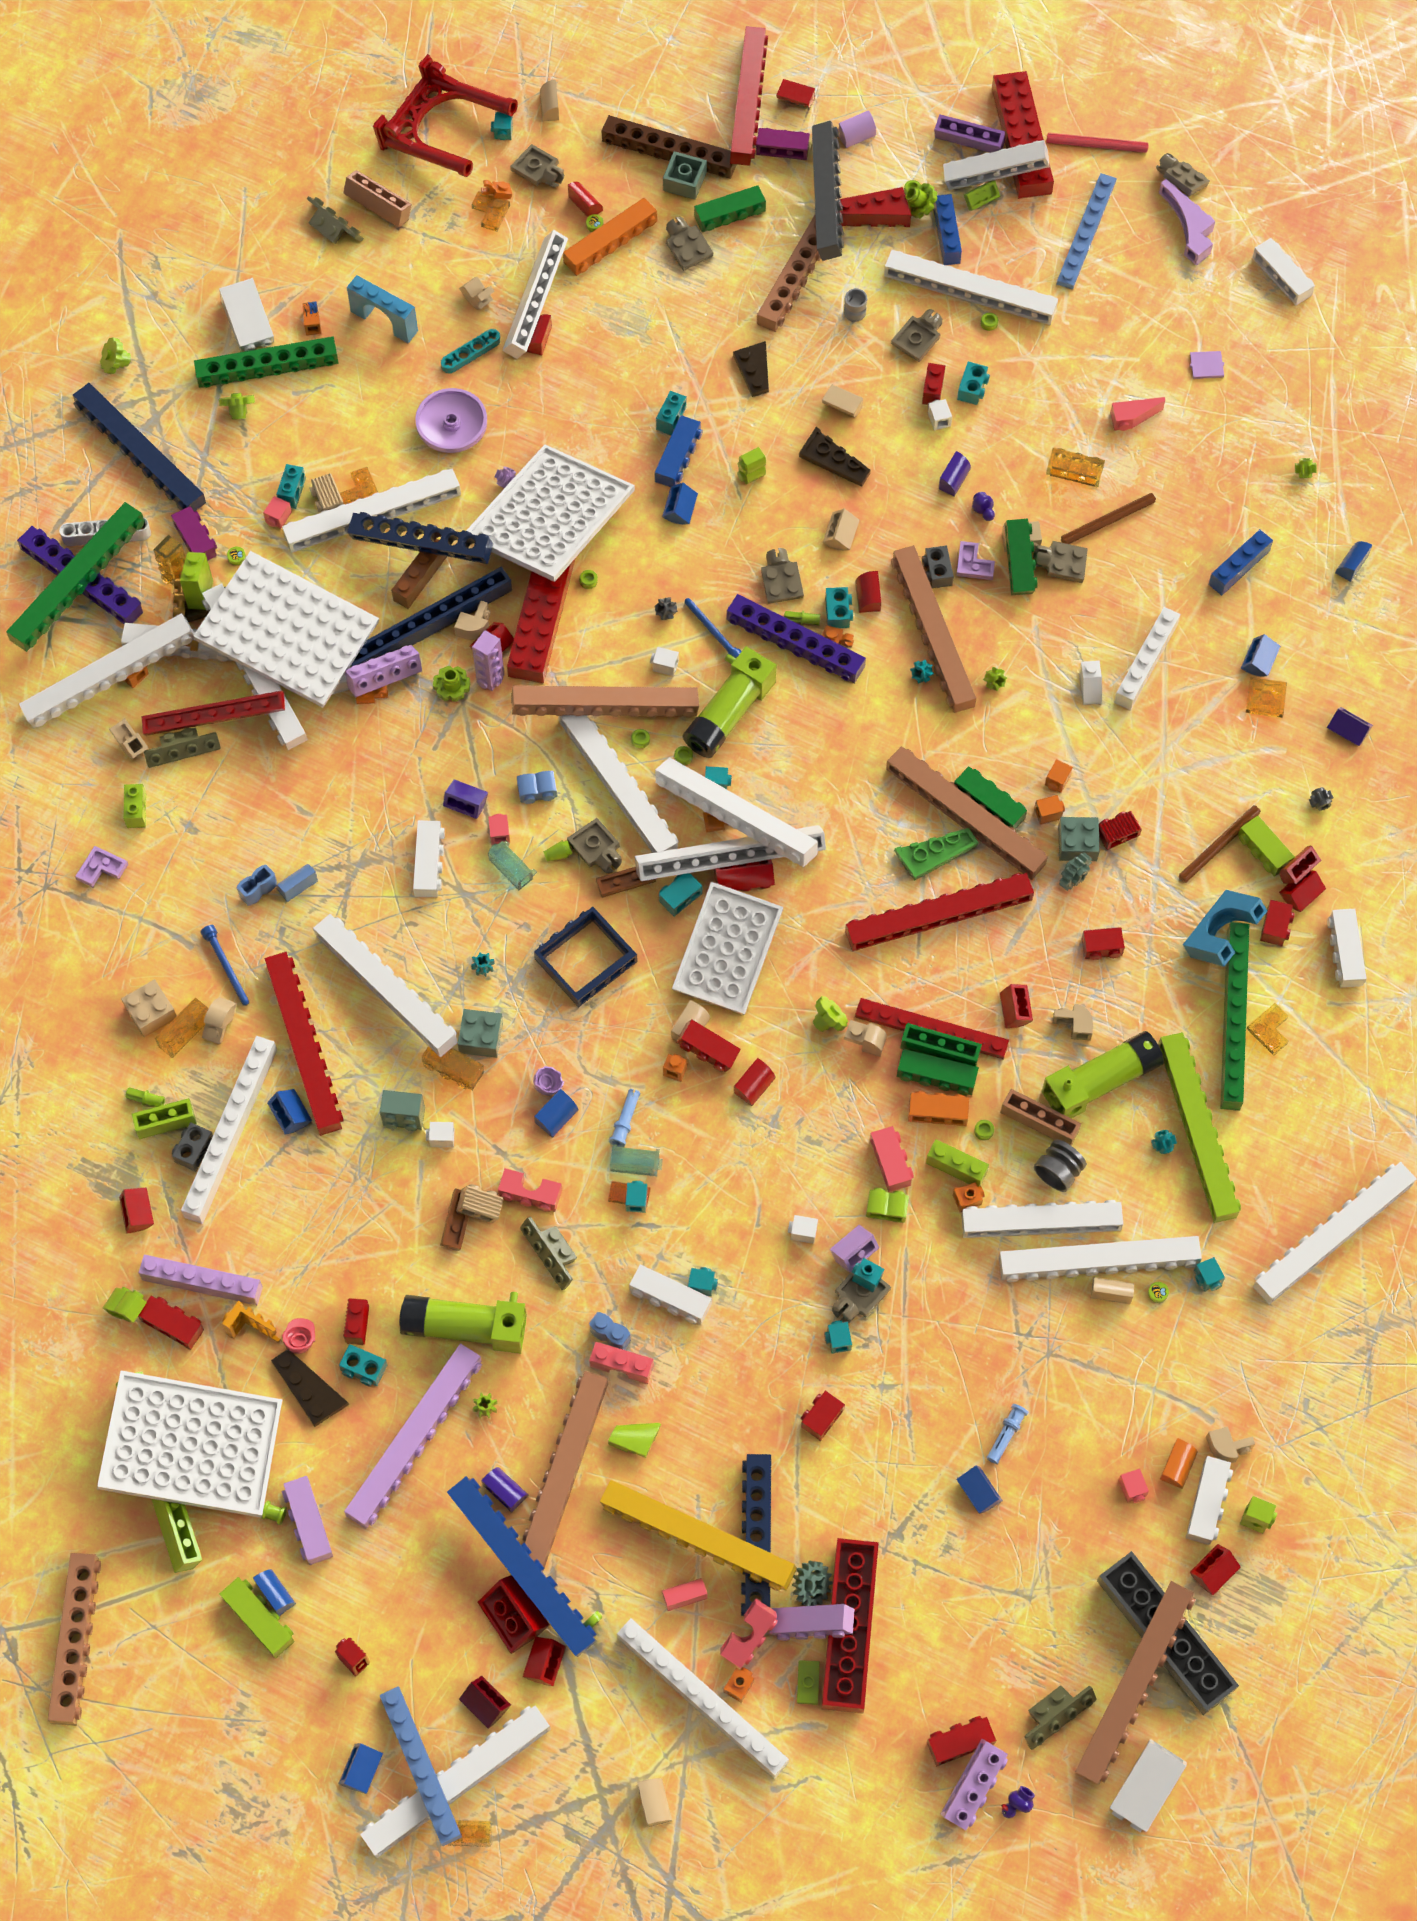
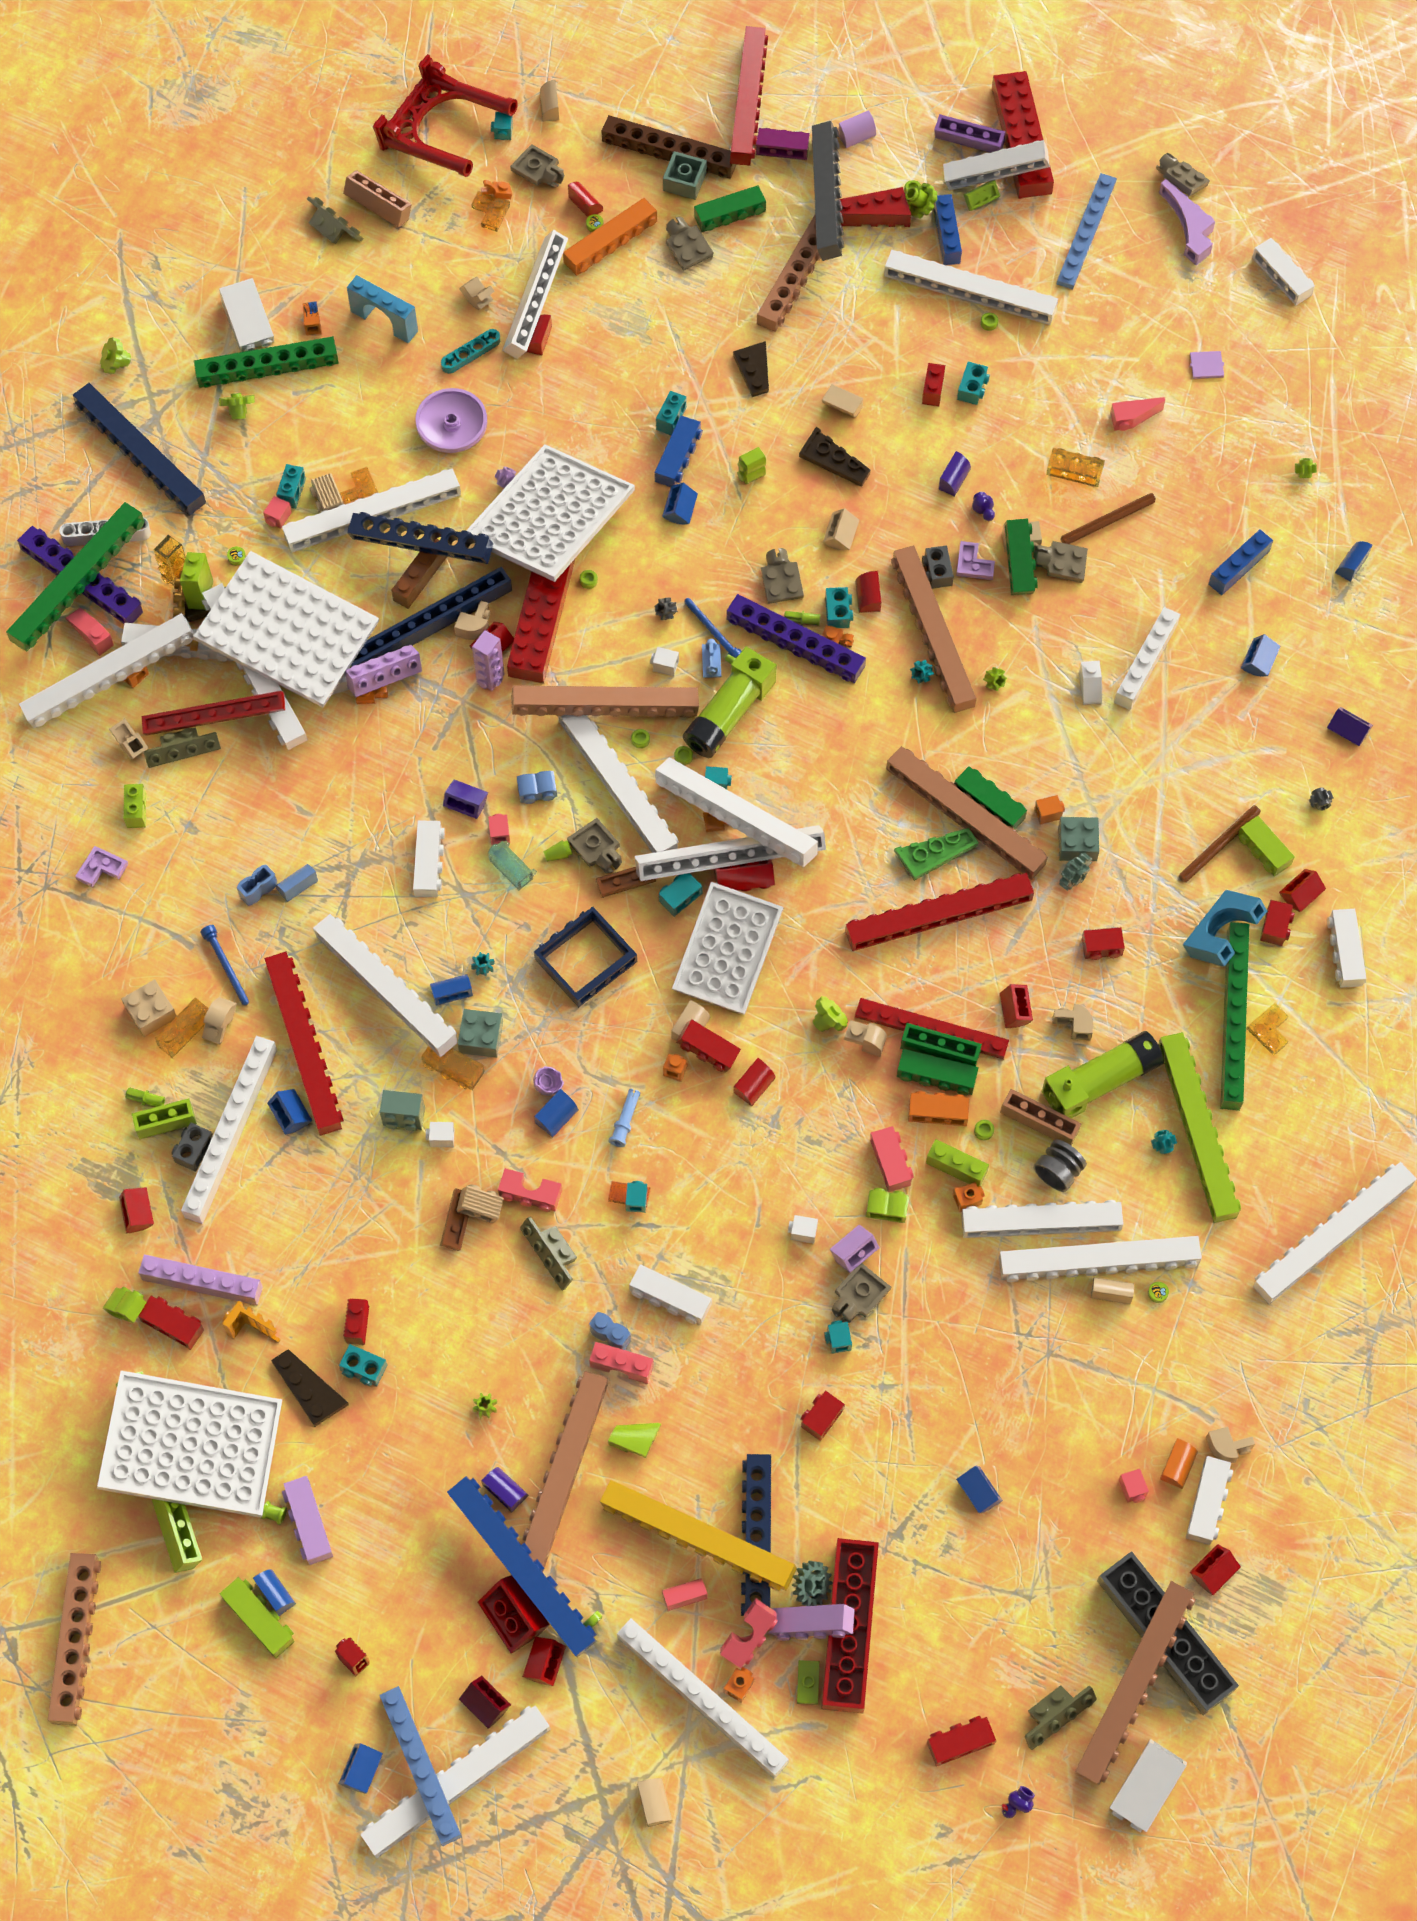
(90, 631): none -> coral slope
(193, 533): magenta brick -> none
(299, 1335): coral hat -> none
(412, 1437): lavender brick -> none
(451, 683): lime plant -> none
(451, 989): none -> blue brick
(466, 1321): lime piece -> none
(474, 1833): clear yellow brick -> none
(635, 1161): clear light blue brick -> none
(703, 1280): teal brick -> none
(711, 659): none -> light blue hinge
(796, 93): red brick -> none
(855, 304): light grey wheel -> none
(867, 1274): teal brick -> none
(918, 335): dark tan plate -> none
(939, 414): white brick -> none
(974, 1784): lavender brick -> none
(1011, 1425): light blue pin -> none
(1058, 776): orange brick -> none
(1097, 142): coral axle -> none
(1119, 829): red brick -> none
(1209, 1275): teal brick -> none
(1259, 1515): lime brick -> none
(1266, 697): clear yellow plate -> none
(1300, 866): red brick -> none

